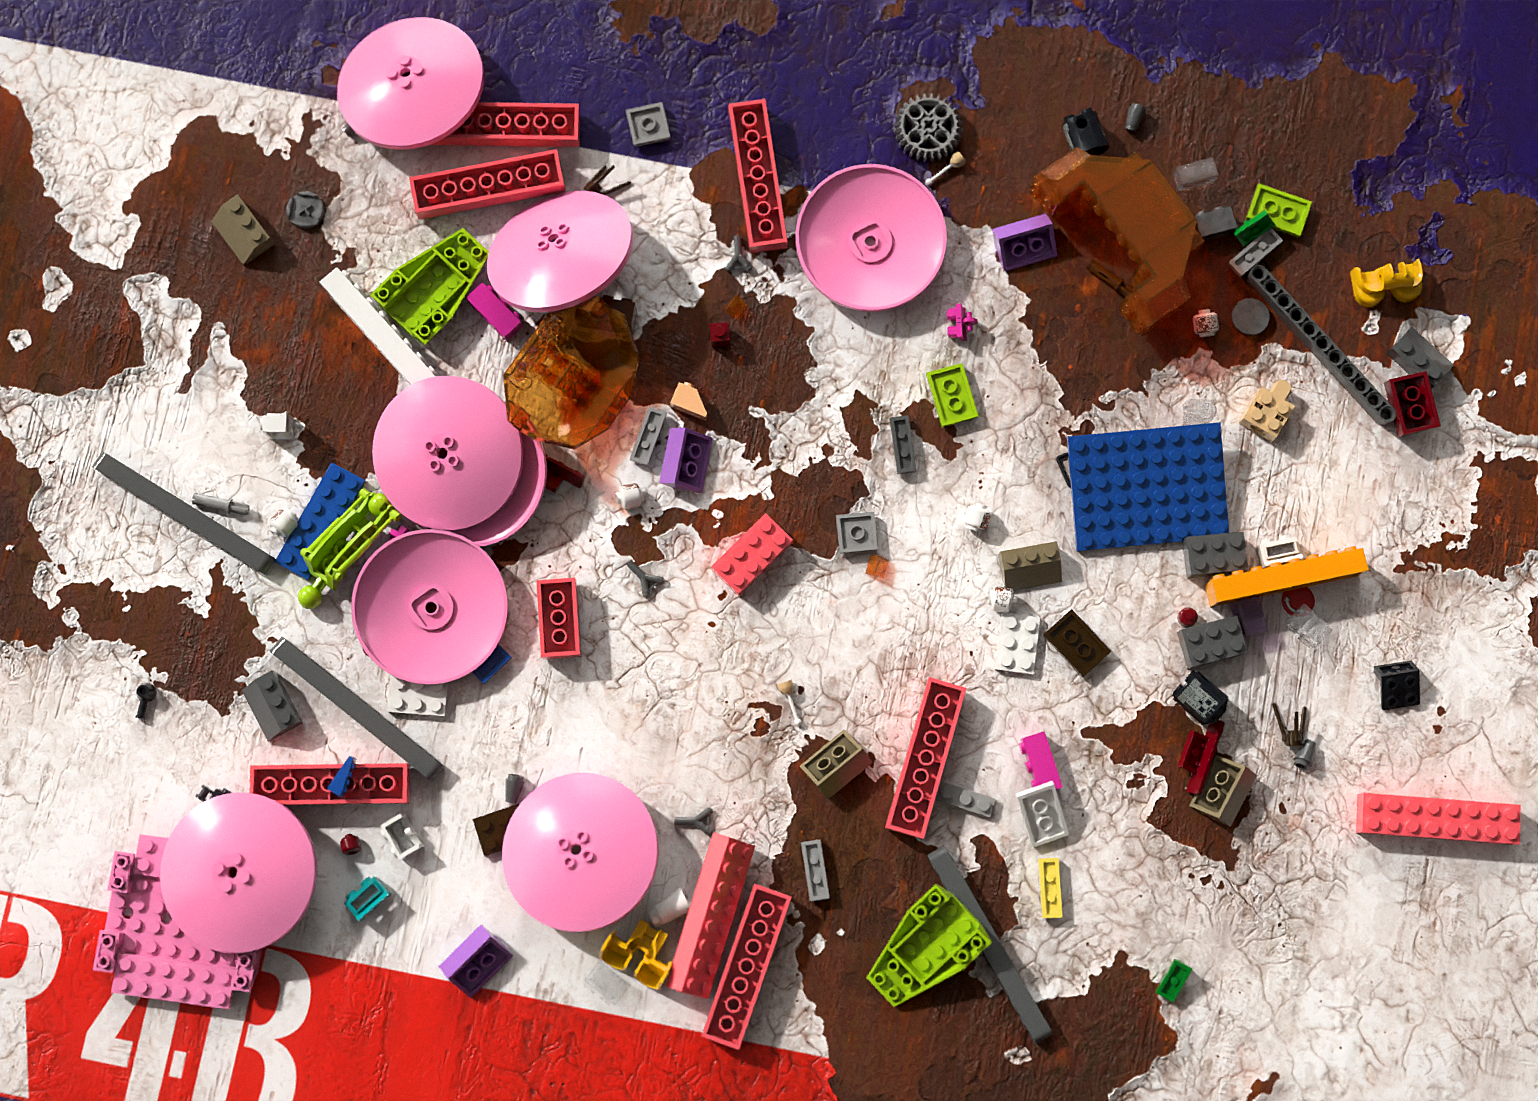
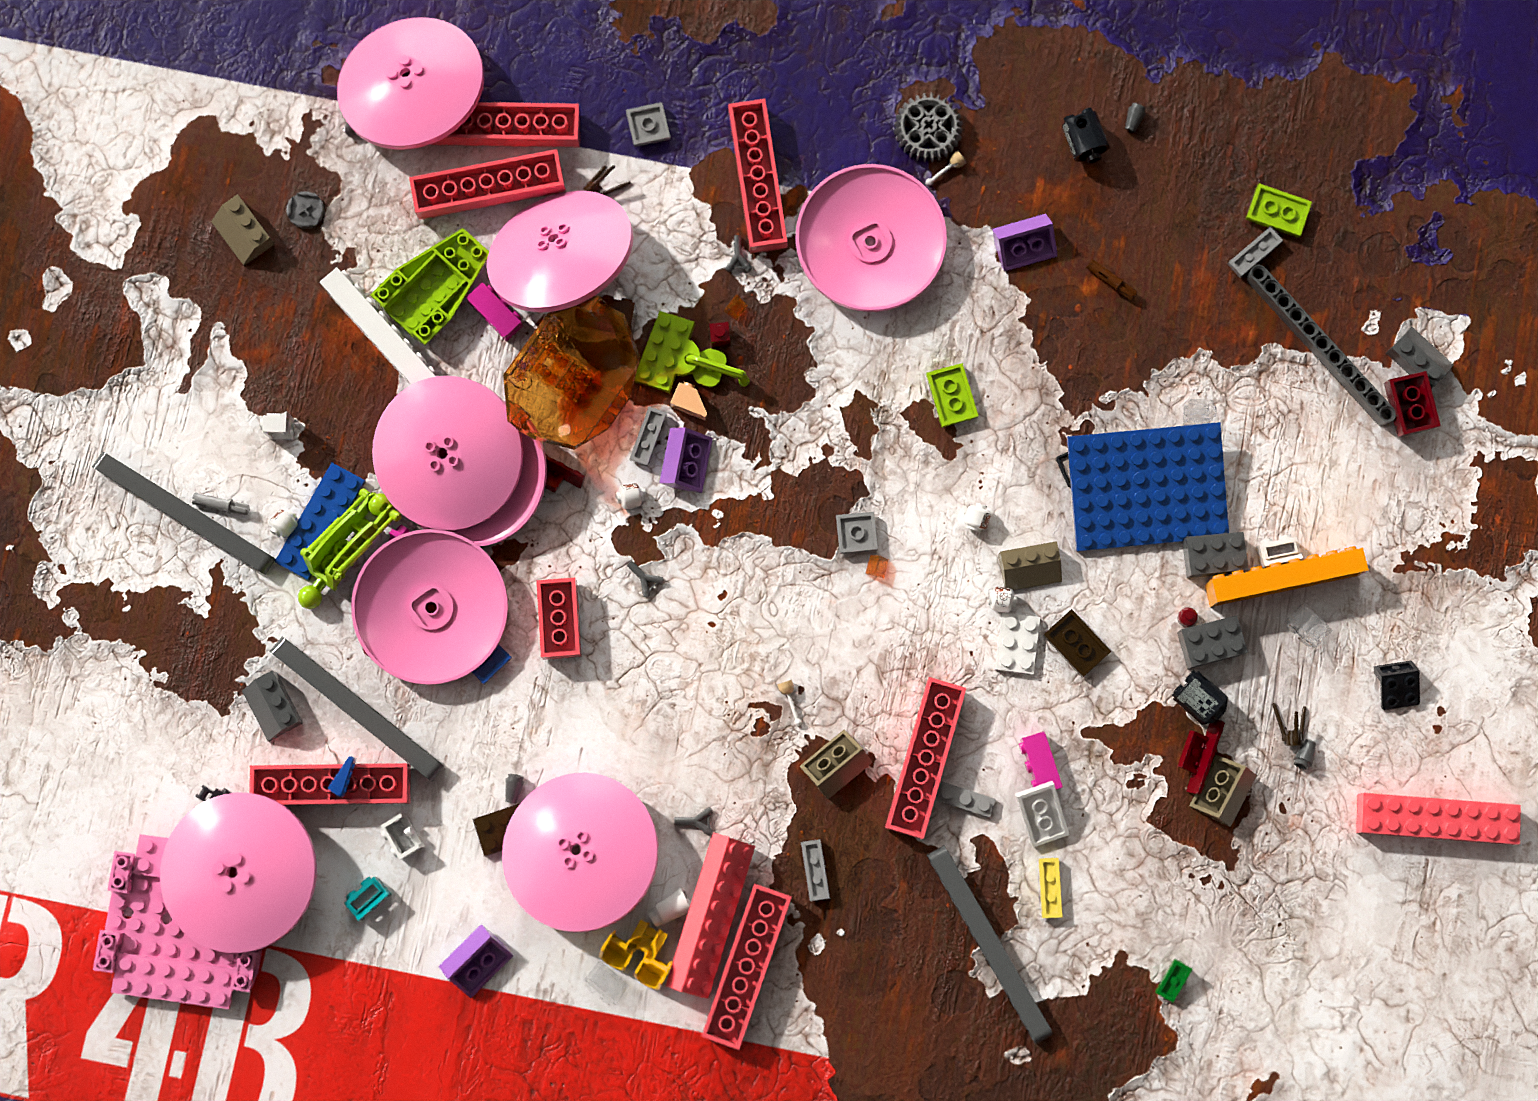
(144, 699): black bar -> none
(350, 844): dark red piece -> none
(417, 698): white plate -> none
(671, 348): none -> lime plate
(752, 554): coral brick -> none
(902, 444): dark grey plate -> none
(928, 946): lime wedge -> none
(962, 323): dark pink hips -> none
(1141, 213): clear orange piece -> none
(1195, 174): clear brick -> none
(1205, 323): head -> none
(1215, 223): flat silver brick -> none
(1250, 317): flat silver tile -> none
(1250, 616): brick -> none
(1254, 228): green plate -> none
(1270, 412): tan brick -> none
(1294, 598): red sticker -> none
(1371, 286): yellow piece -> none

